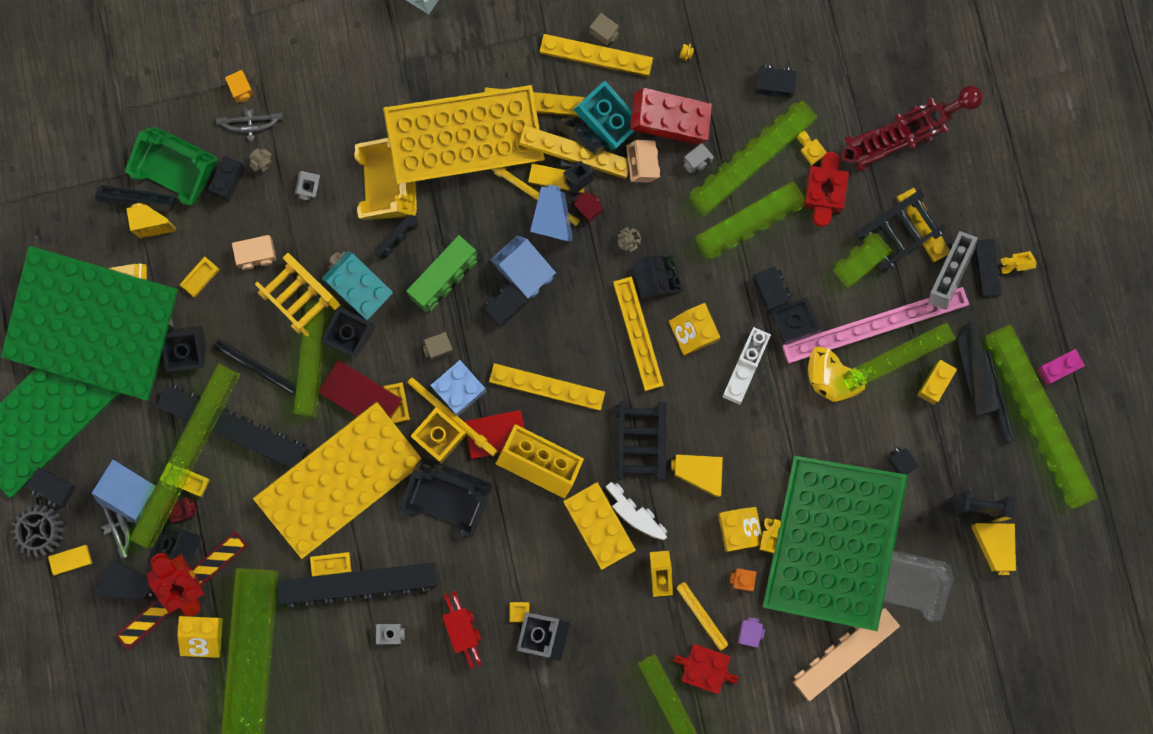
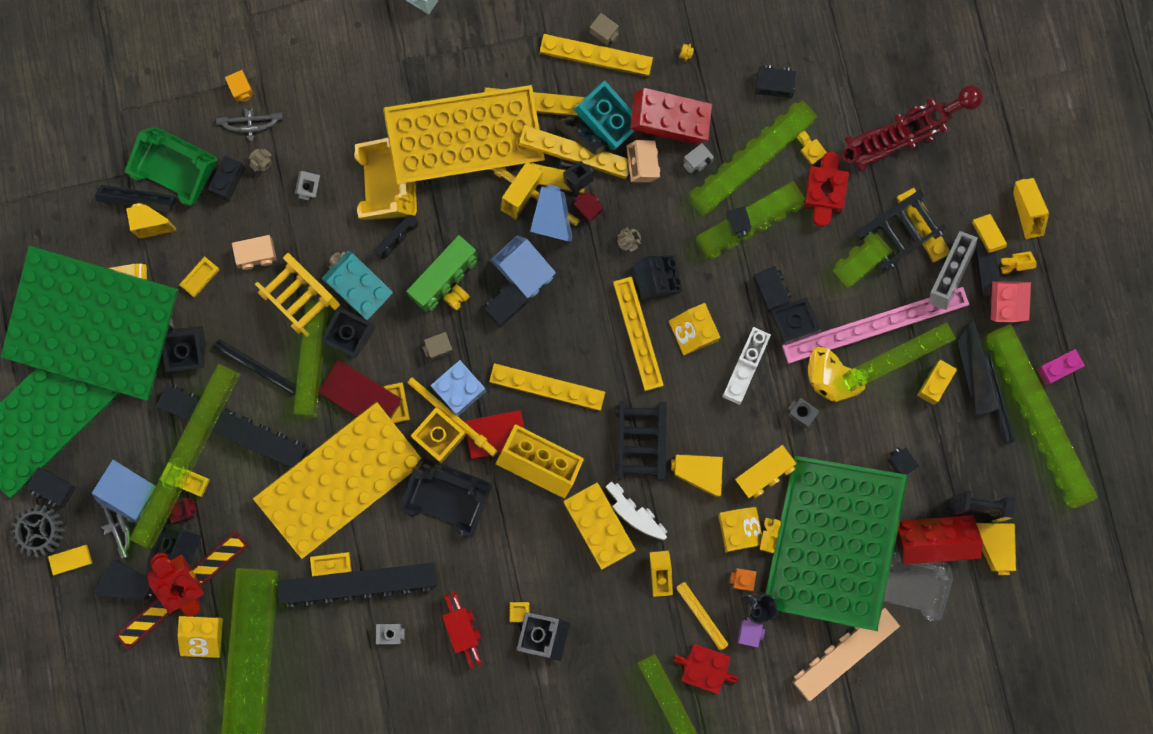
(456, 297): none -> yellow wheel
(521, 190): none -> yellow slope
(738, 222): none -> black brick
(760, 607): none -> black hat
(766, 472): none -> yellow brick
(810, 410): none -> dark grey brick
(939, 540): none -> red brick
(989, 233): none -> yellow tile
(1010, 301): none -> coral slope
(1031, 208): none -> yellow slope

